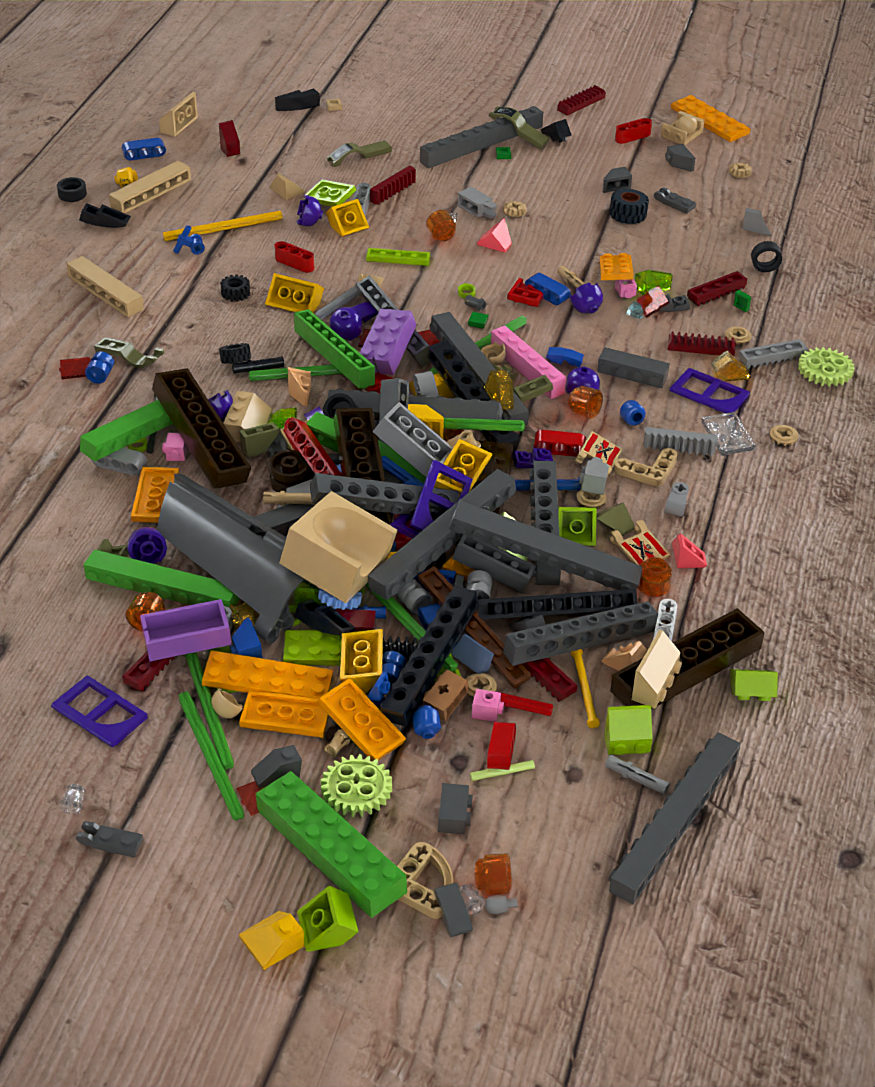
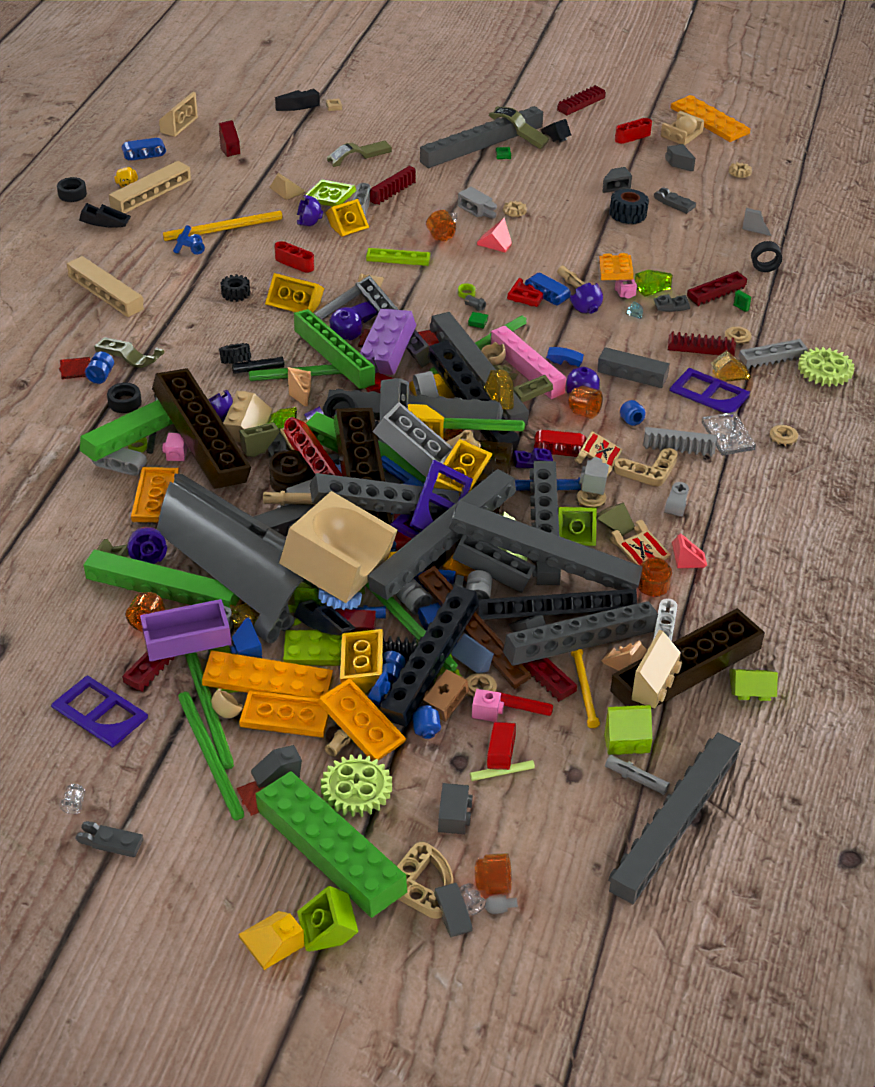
(127, 405): none -> black tyre
(652, 301): clear red piece -> none

